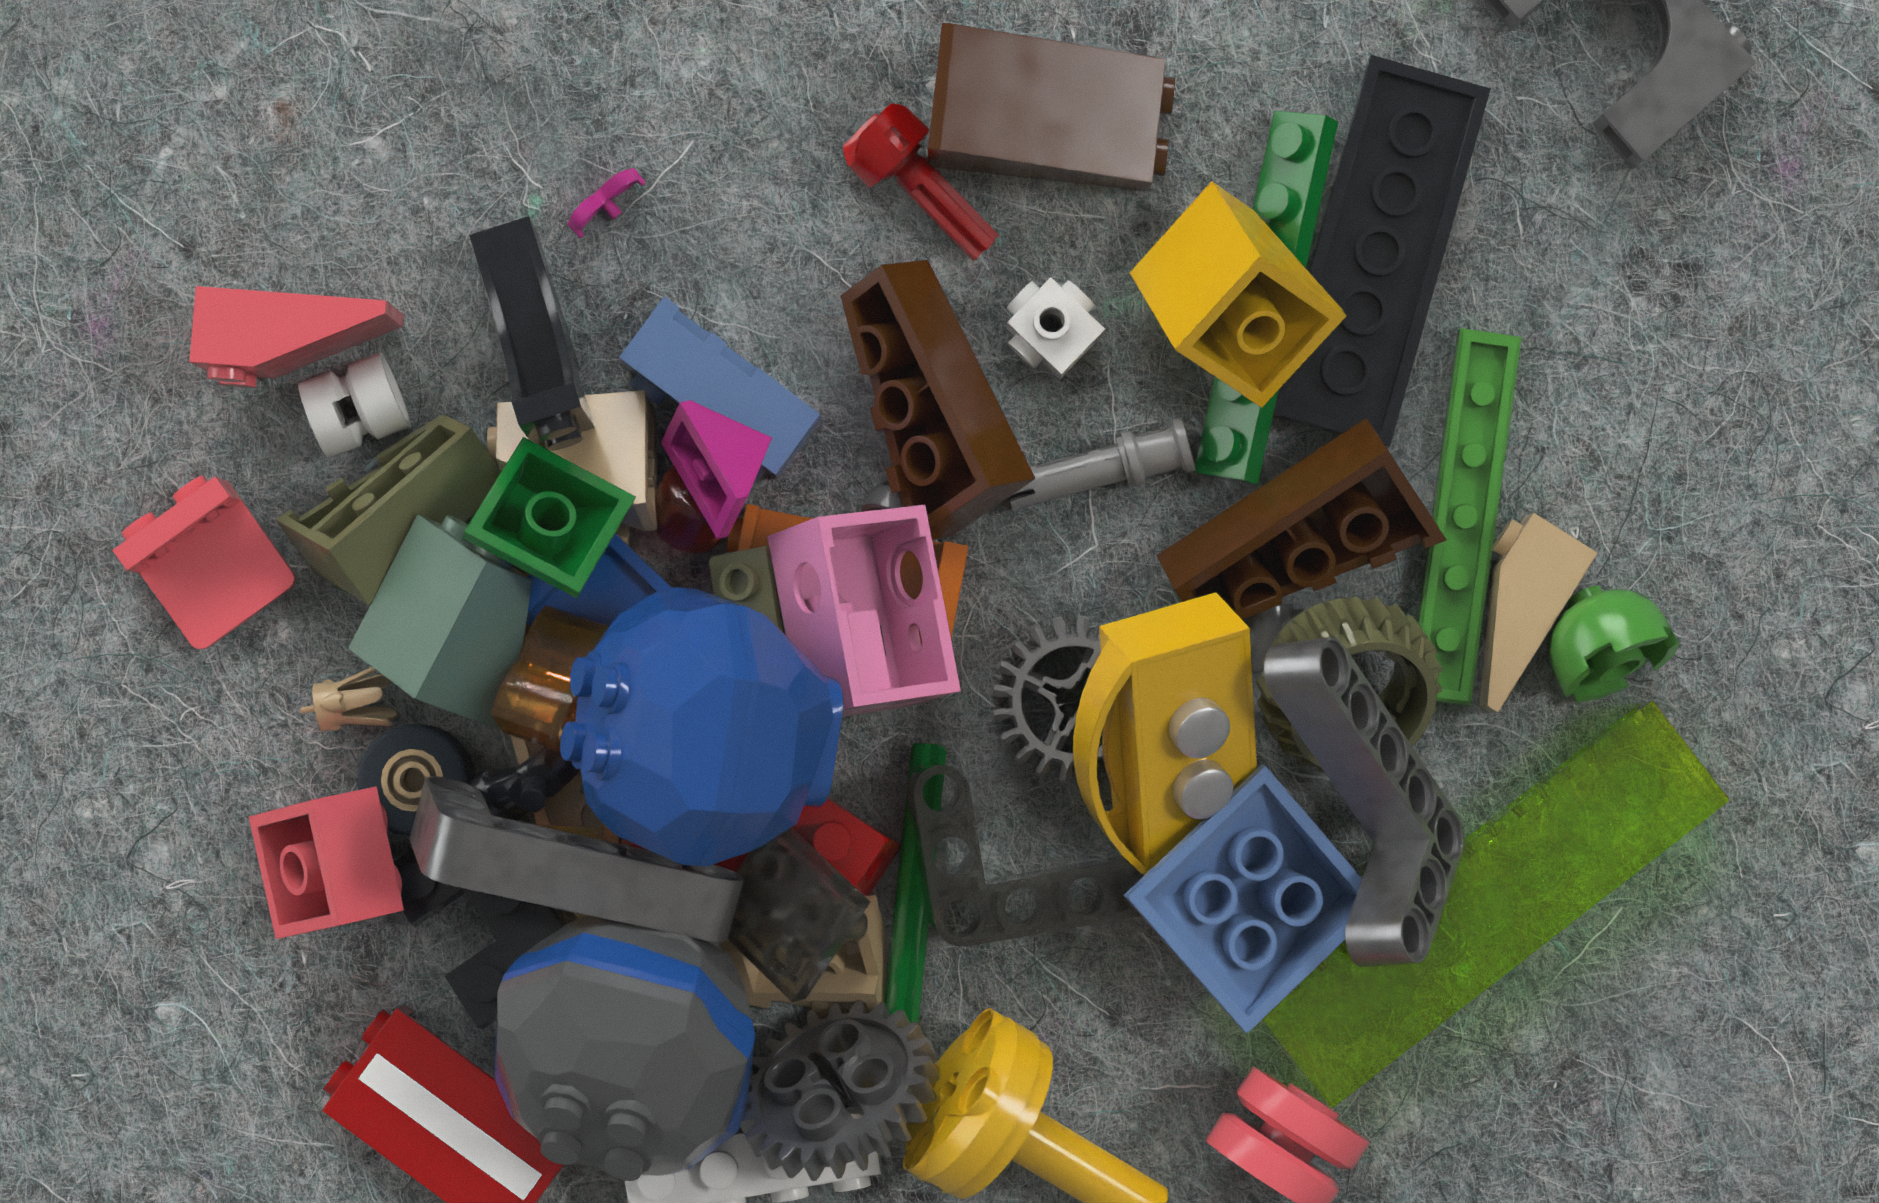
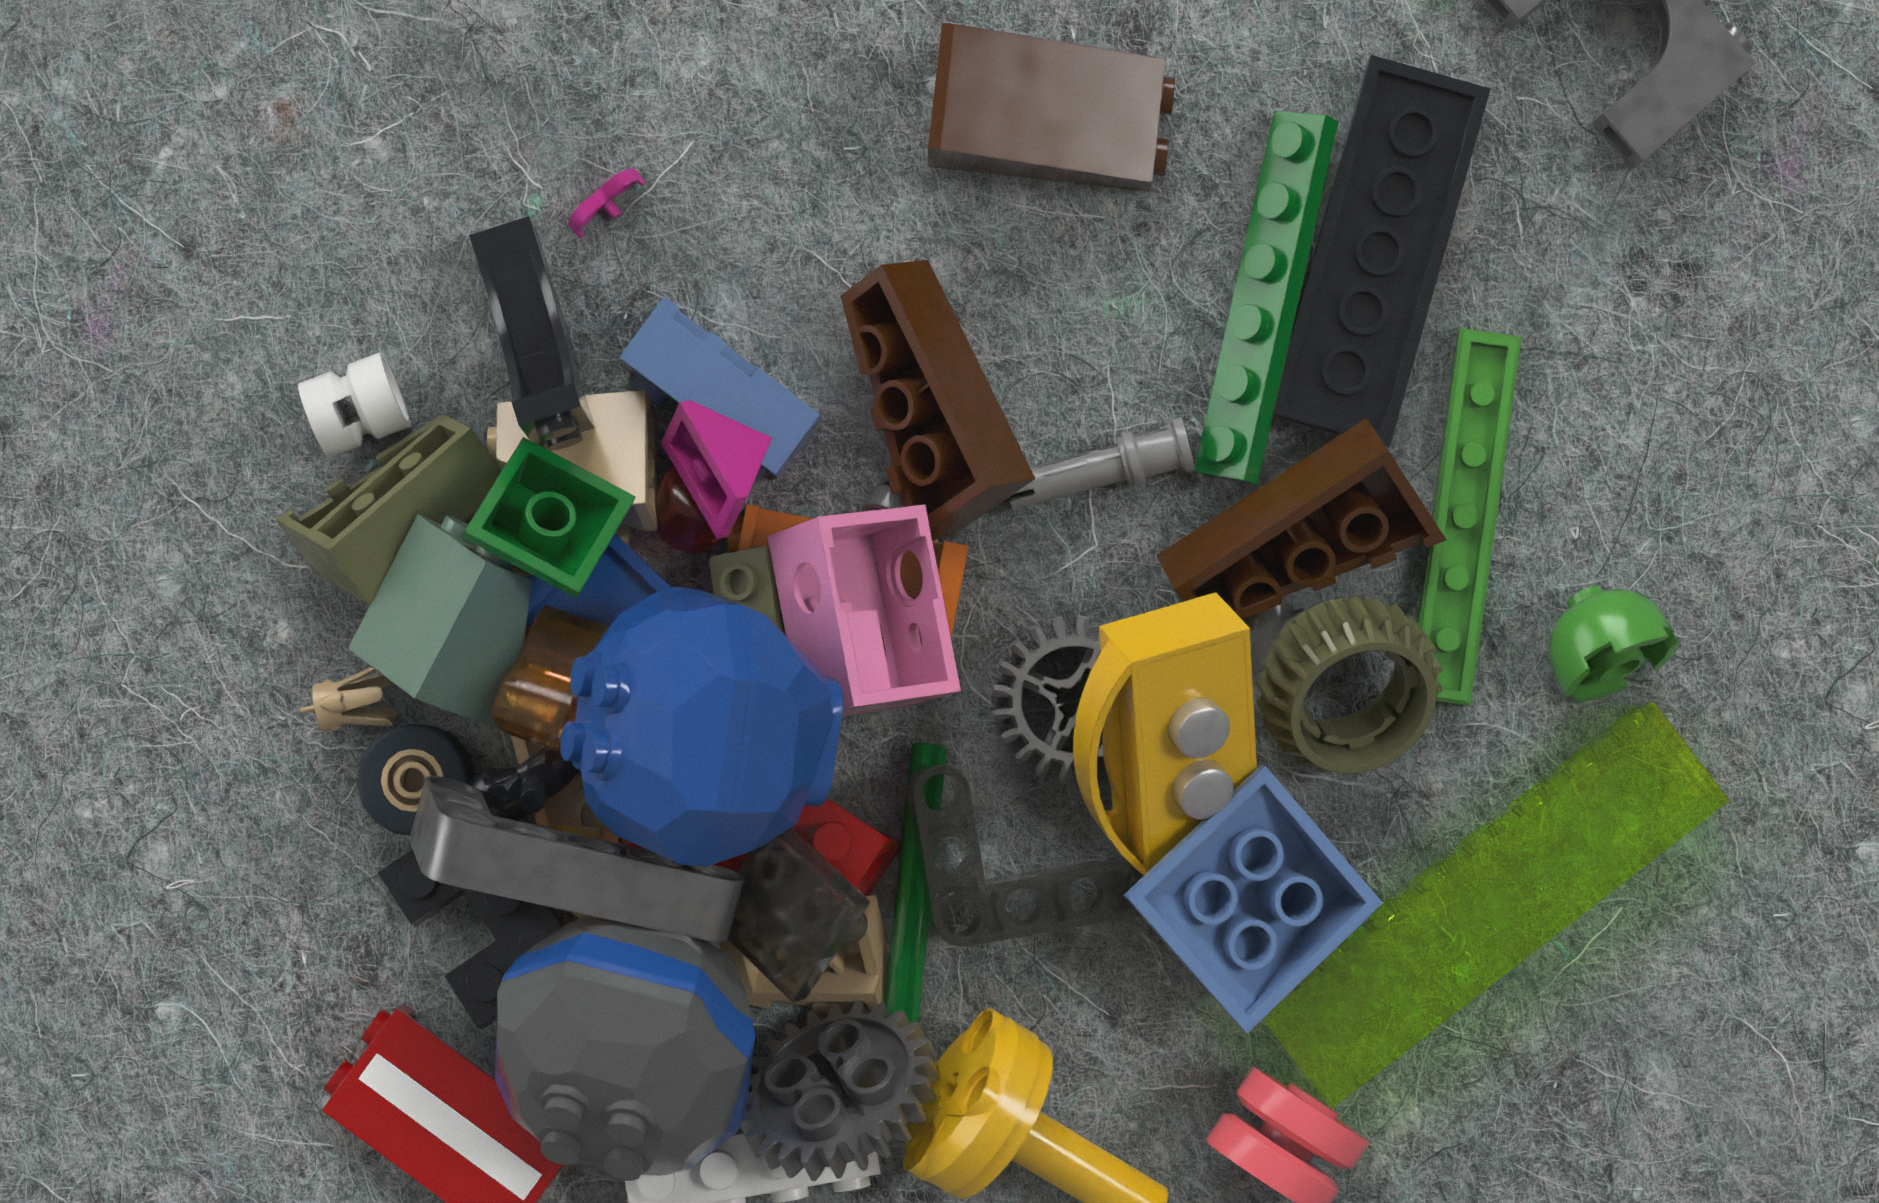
(206, 560): coral bracket -> none
(275, 333): coral slope -> none
(326, 862): coral brick -> none
(889, 148): red piece -> none
(1058, 349): white brick -> none
(1235, 296): yellow slope -> none
(1386, 789): flat silver beam -> none
(1526, 595): tan slope -> none

